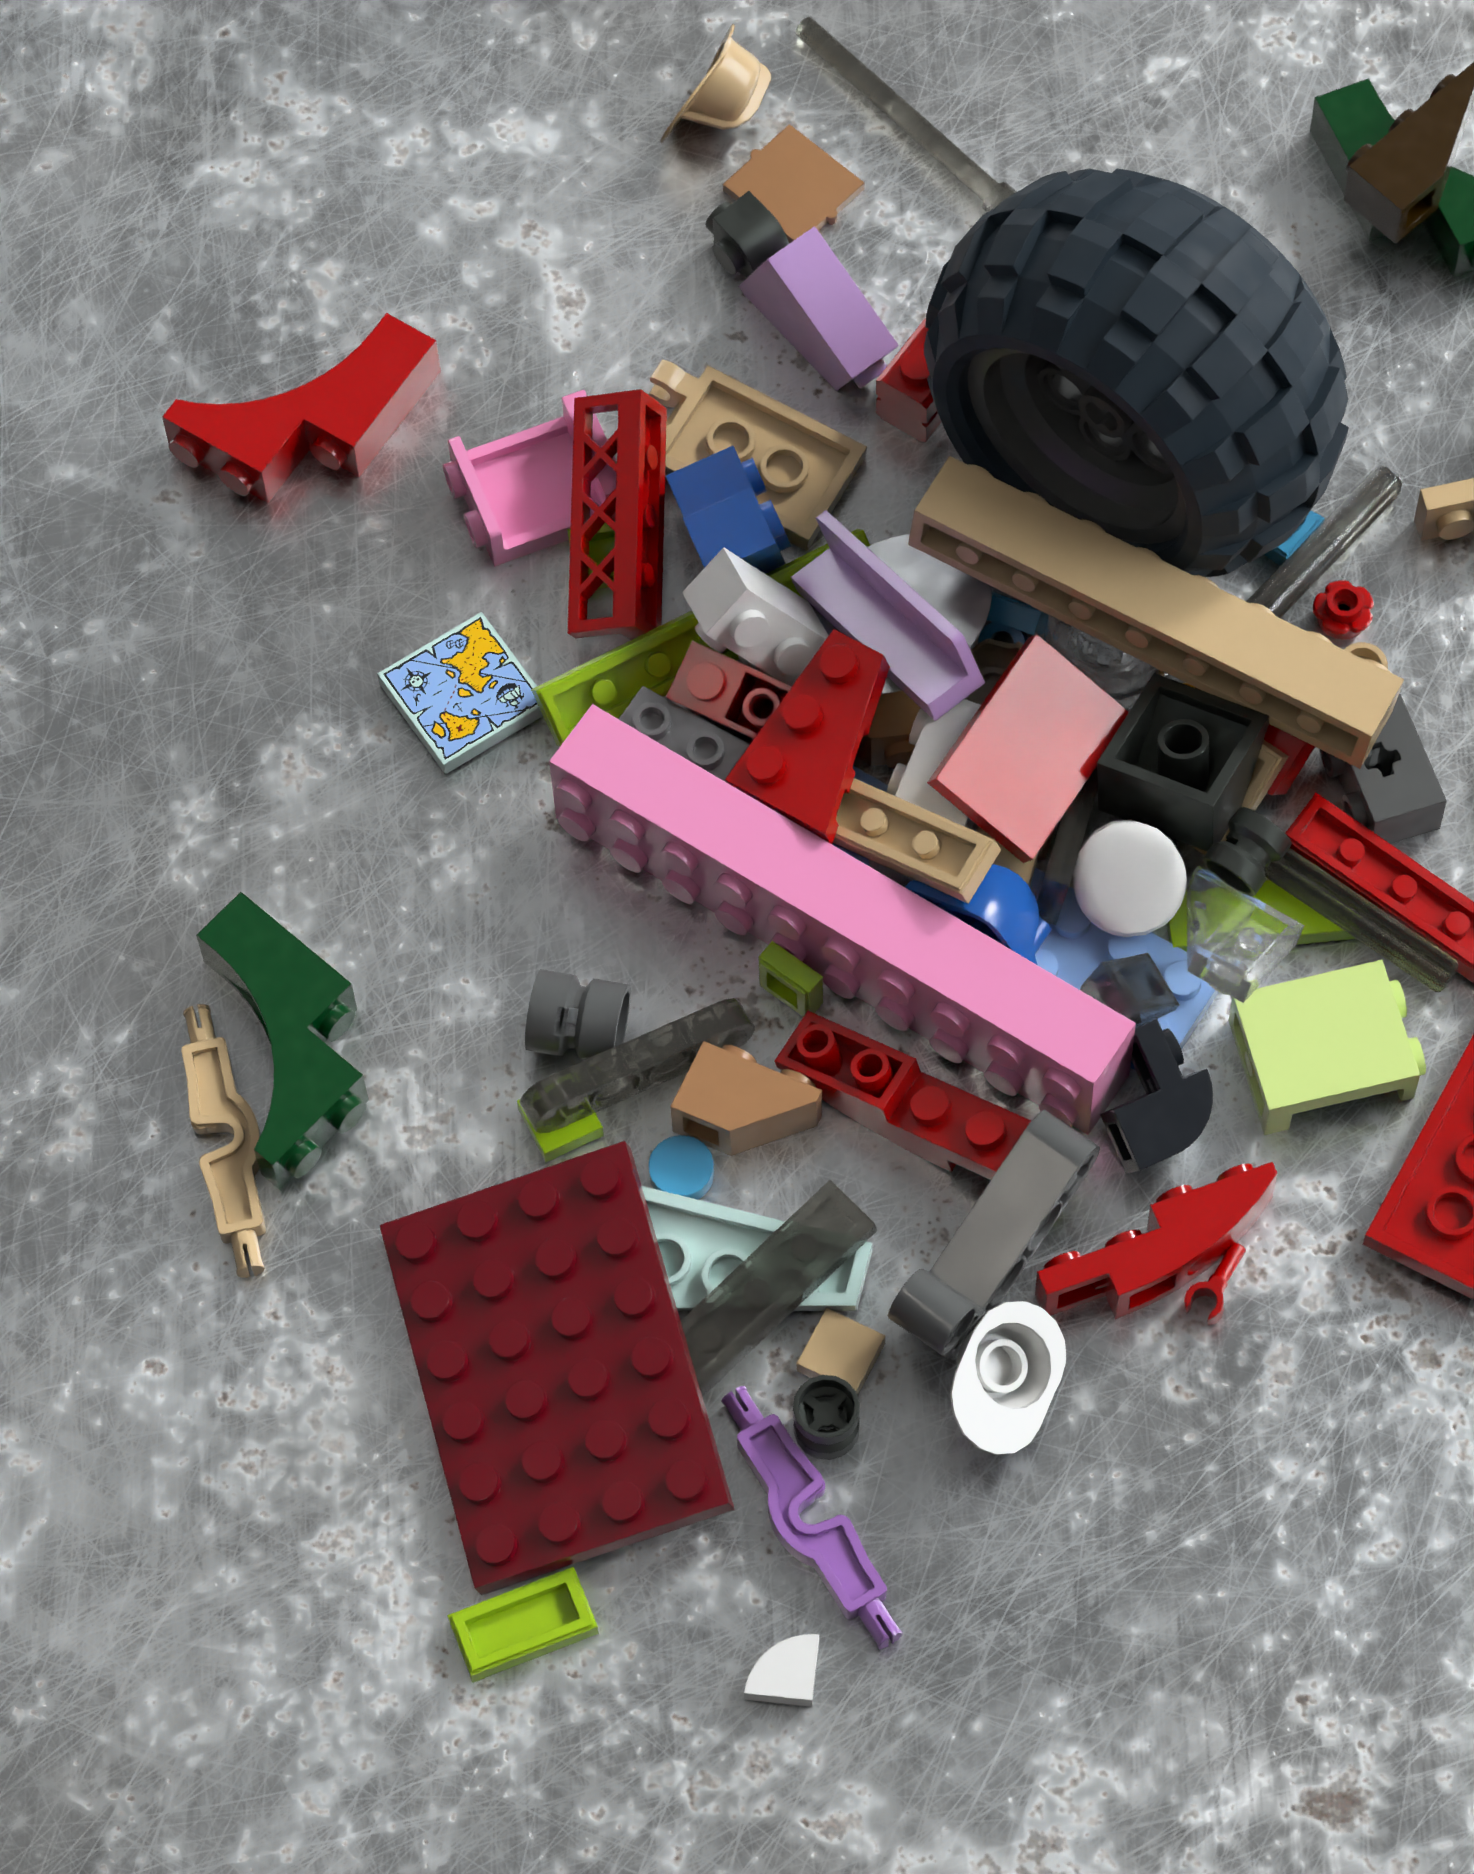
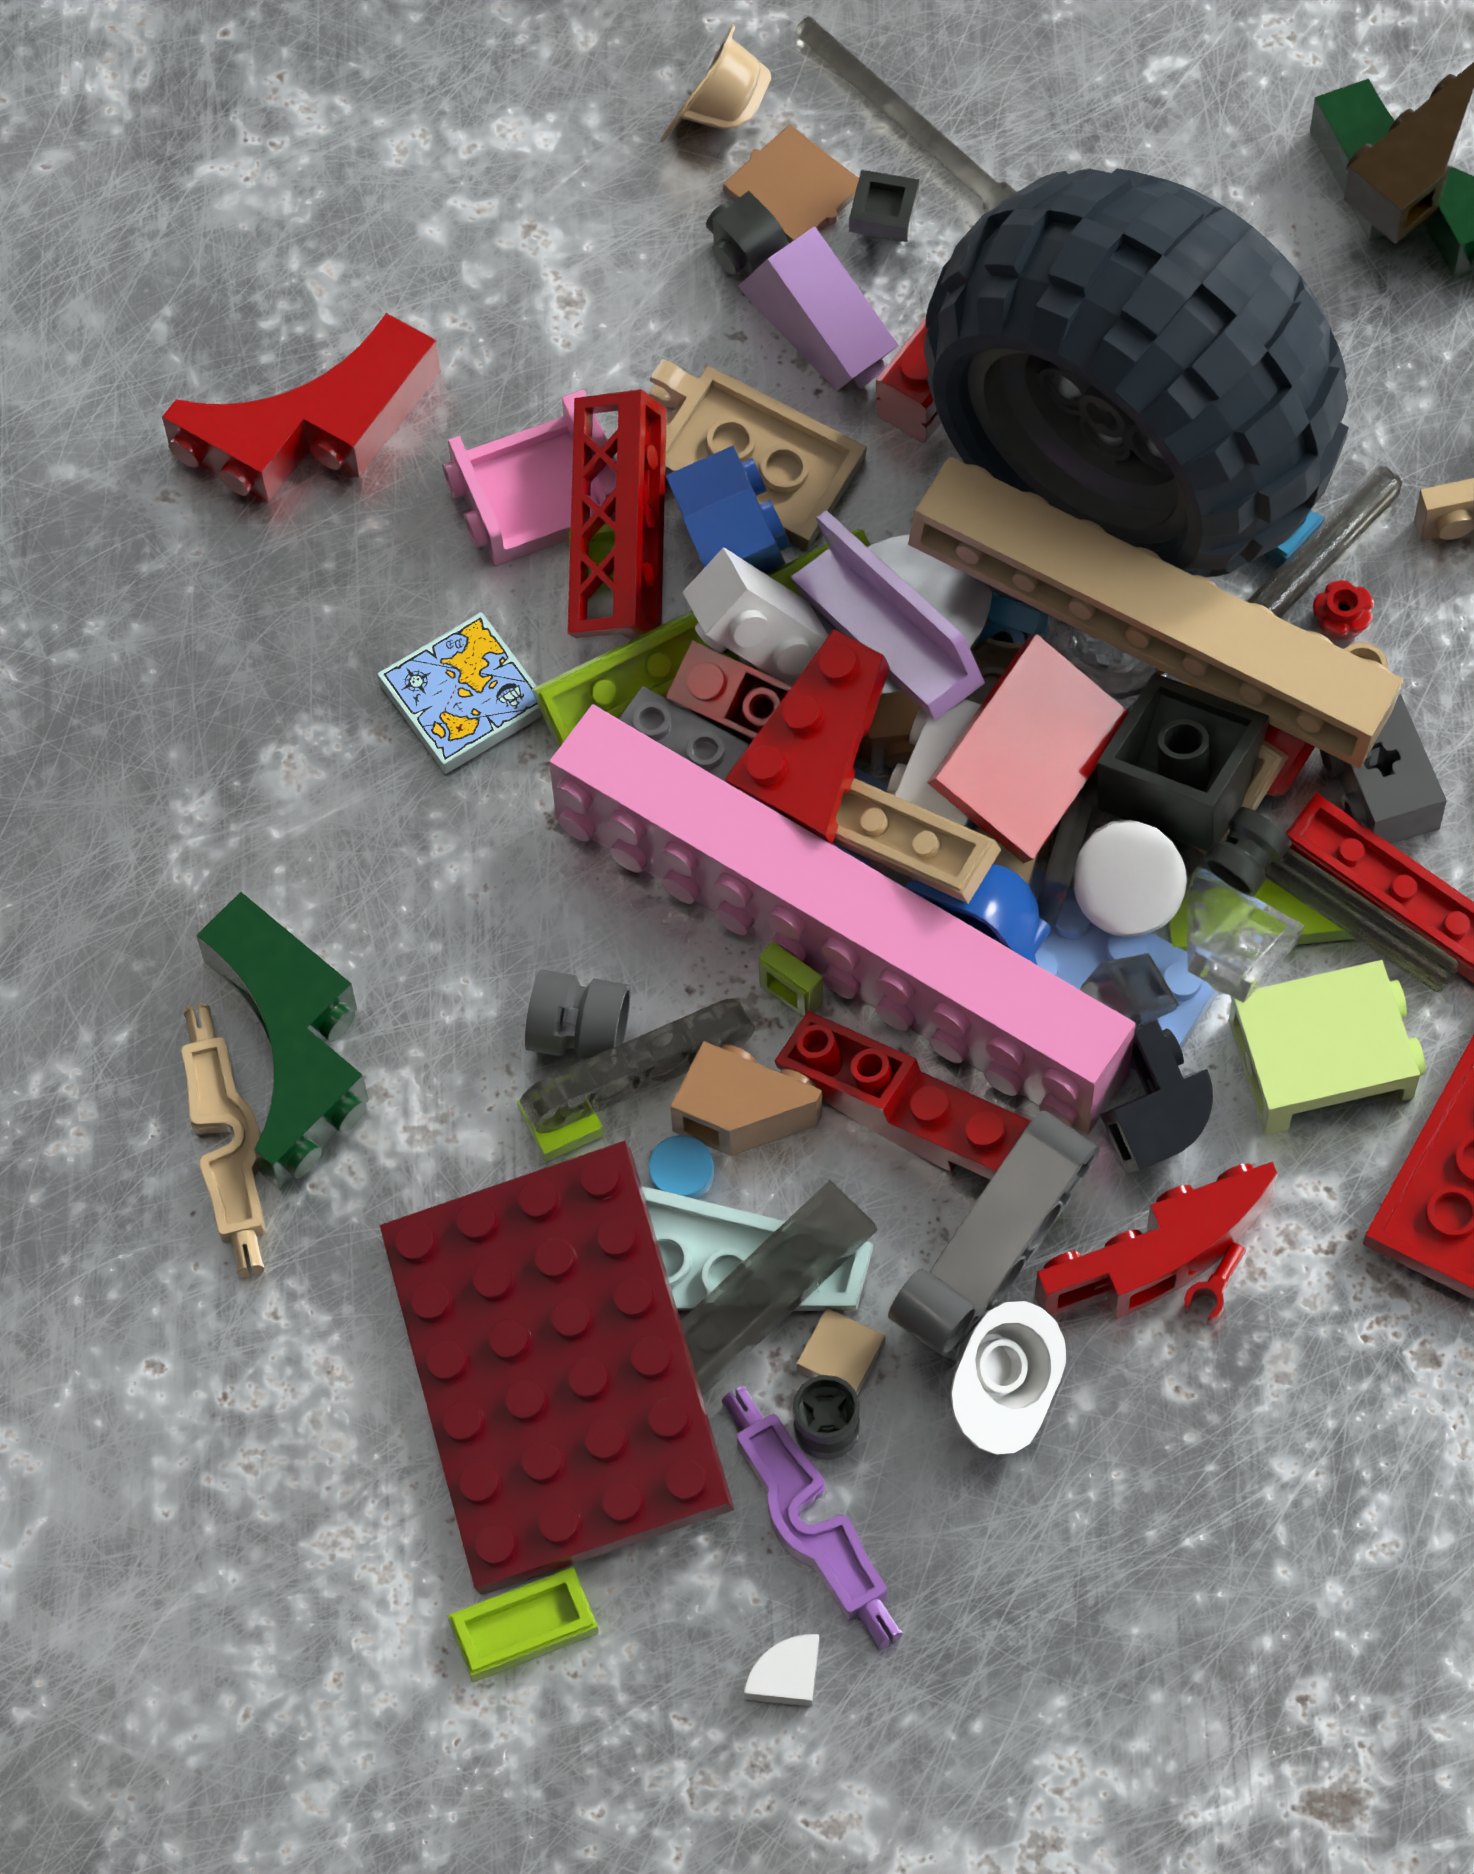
(884, 205): none -> pearl dark grey tile

